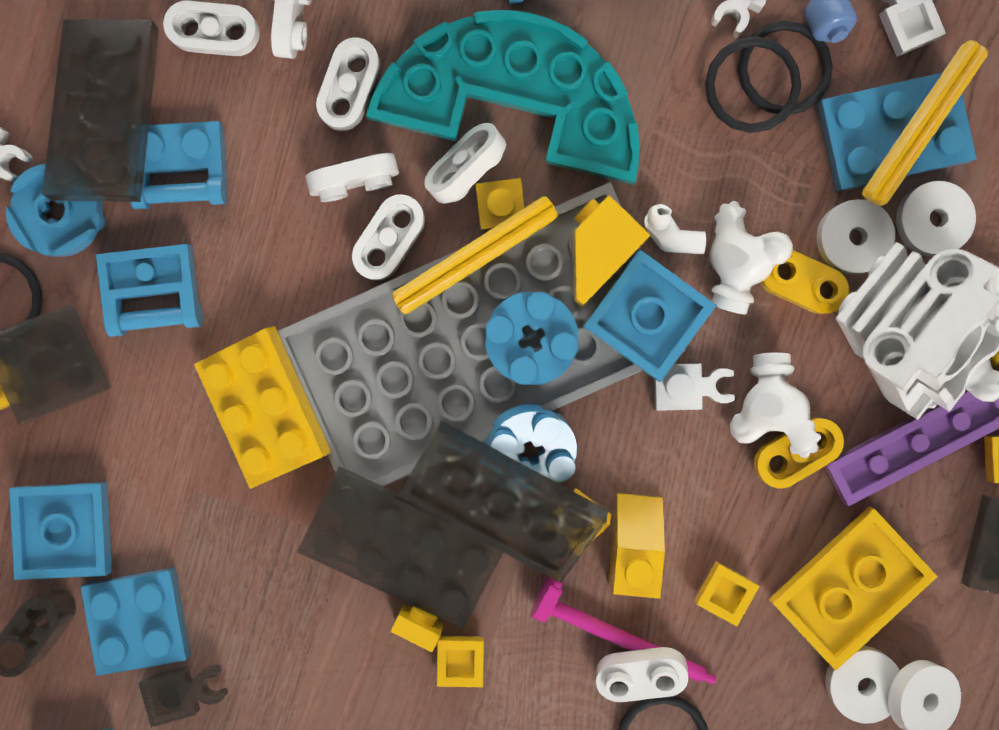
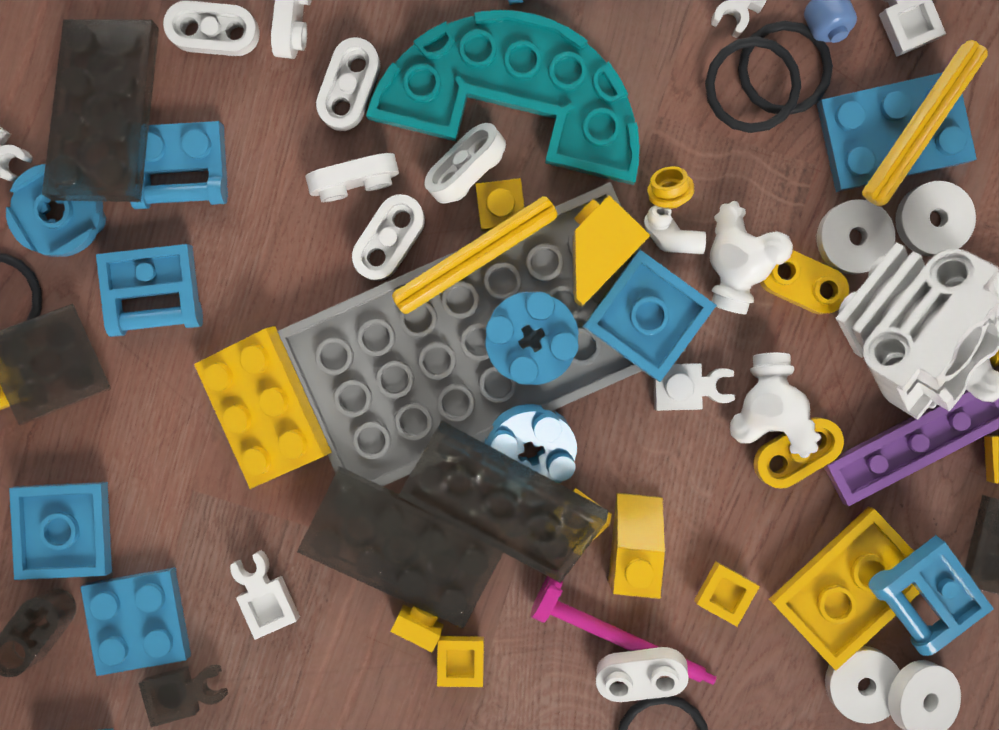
(266, 602): none -> white plate
(670, 187): none -> yellow plate
(943, 586): none -> dark azure plate

